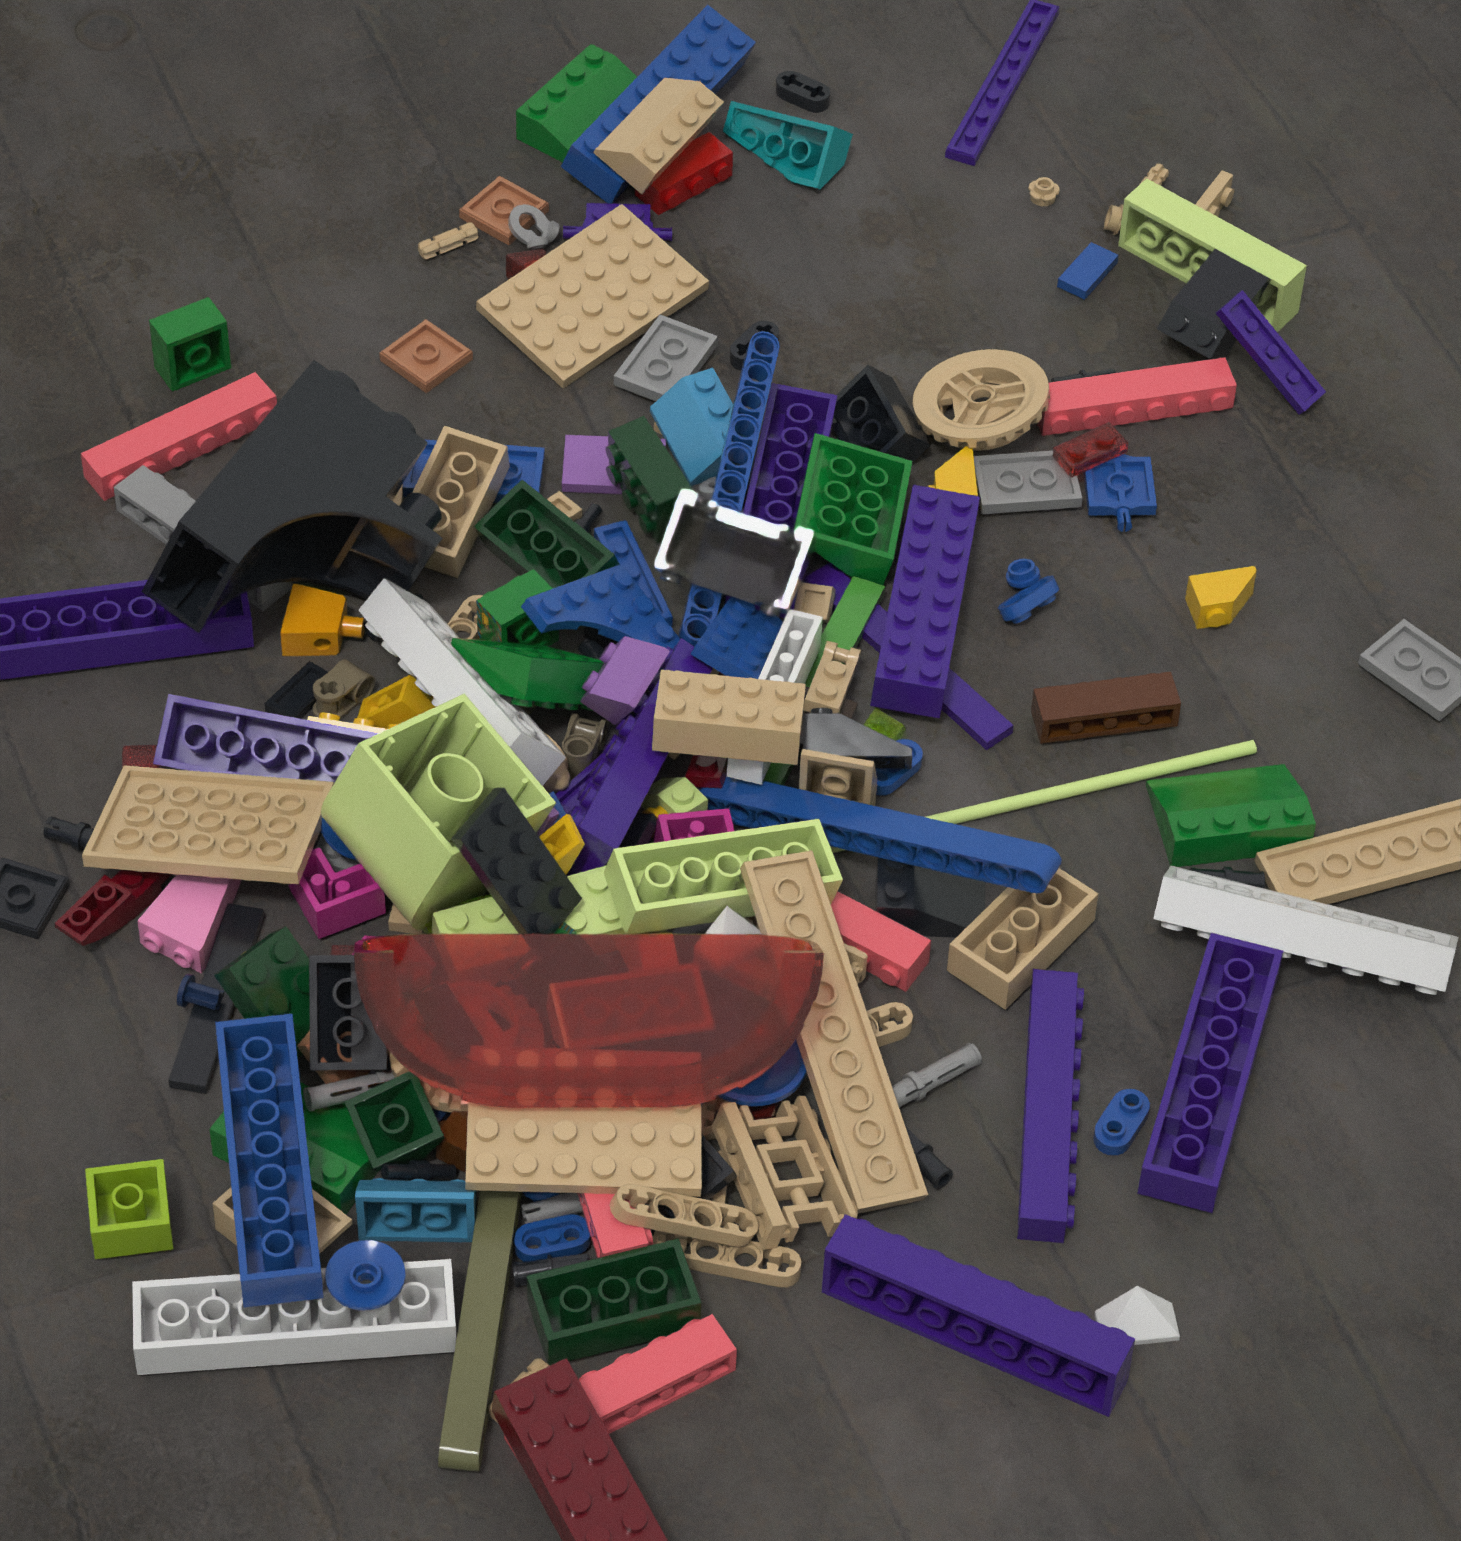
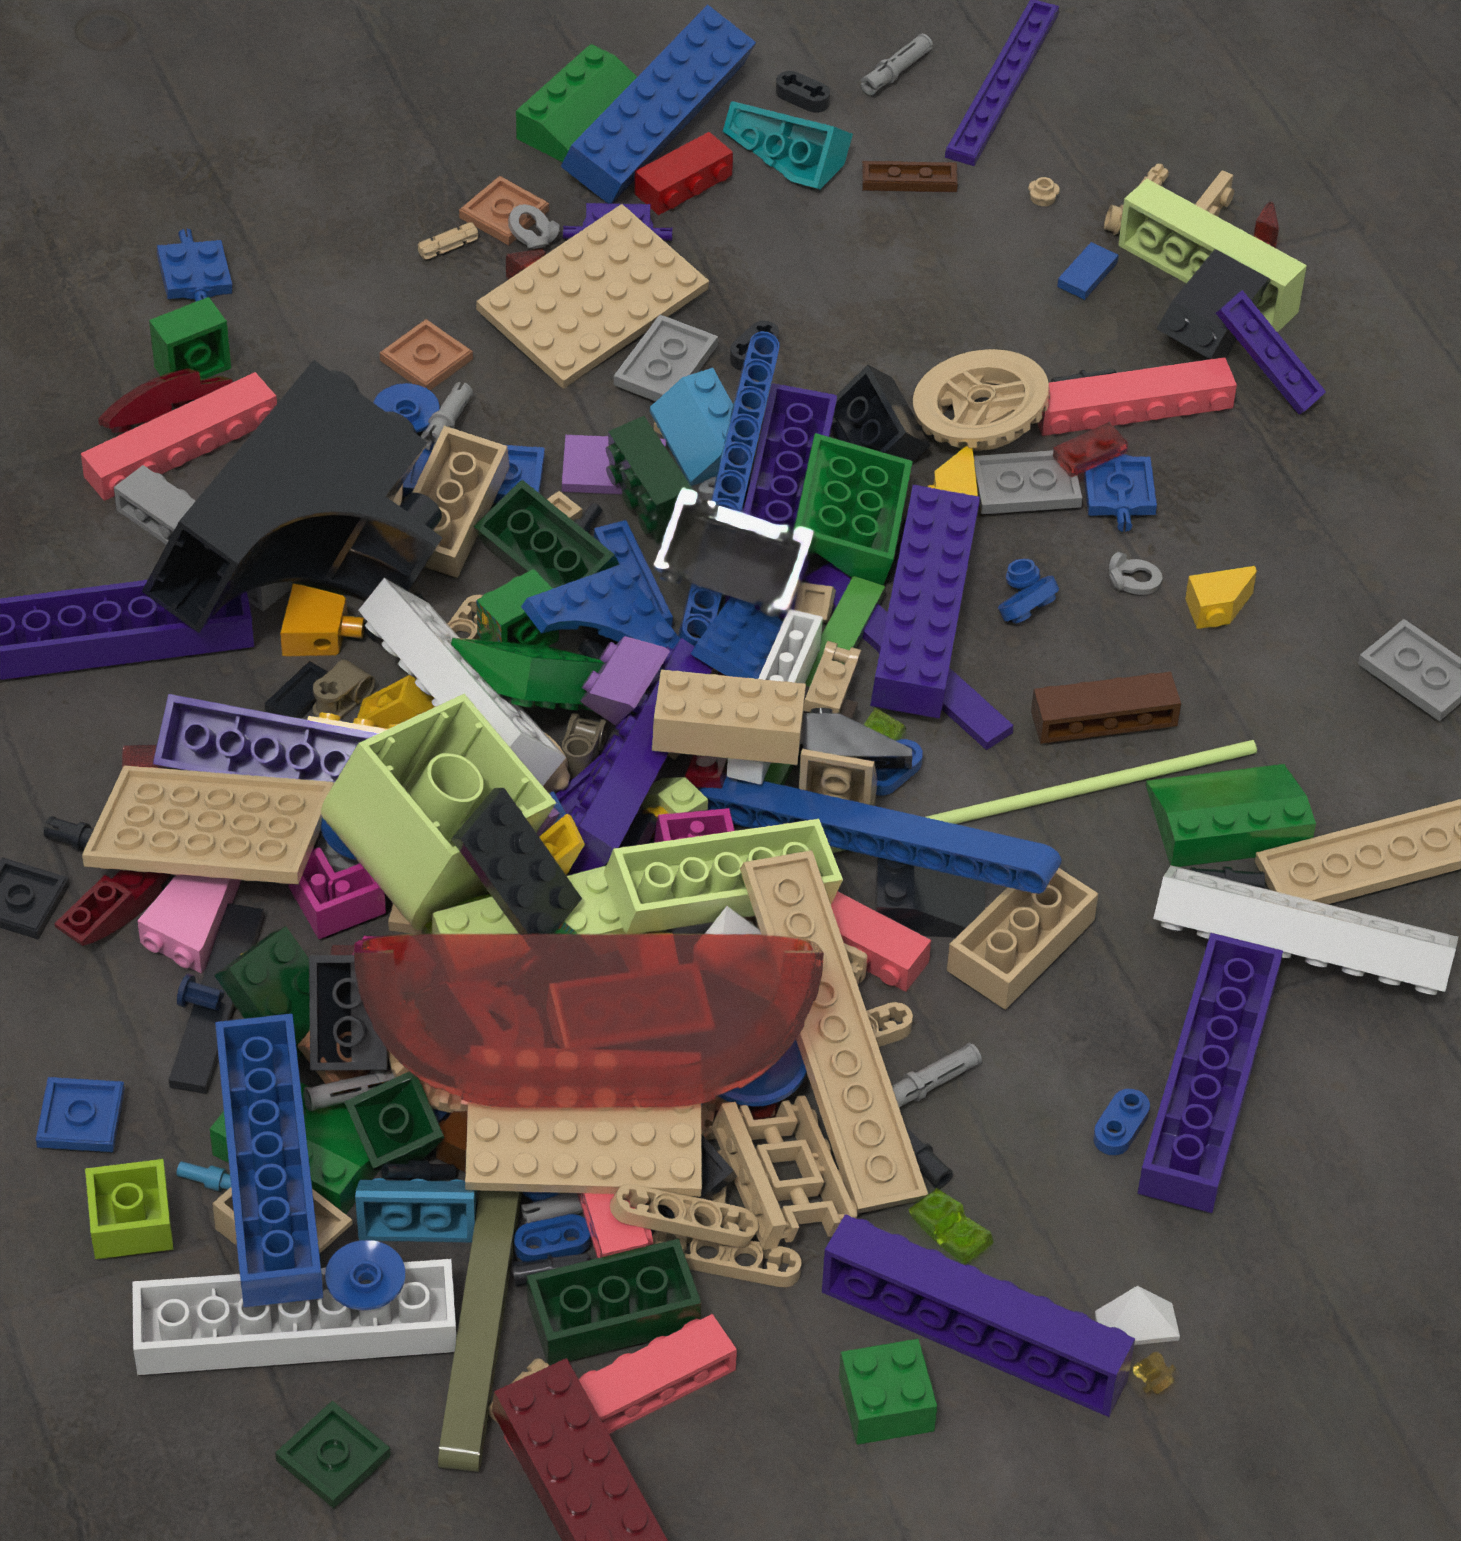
(80, 1114): none -> blue plate
(156, 396): none -> dark red slope
(194, 268): none -> blue plate
(212, 1177): none -> dark azure bar
(333, 1454): none -> dark green plate
(411, 401): none -> blue dish
(447, 413): none -> light grey pin
(658, 130): tan slope -> none
(887, 1391): none -> green brick
(889, 69): none -> light grey pin
(909, 176): none -> reddish brown tile
(947, 1225): none -> clear neon green slope
(1048, 1107): dark purple brick -> none
(1121, 565): none -> light grey piece
(1154, 1373): none -> clear yellow plate
(1267, 225): none -> clear red slope

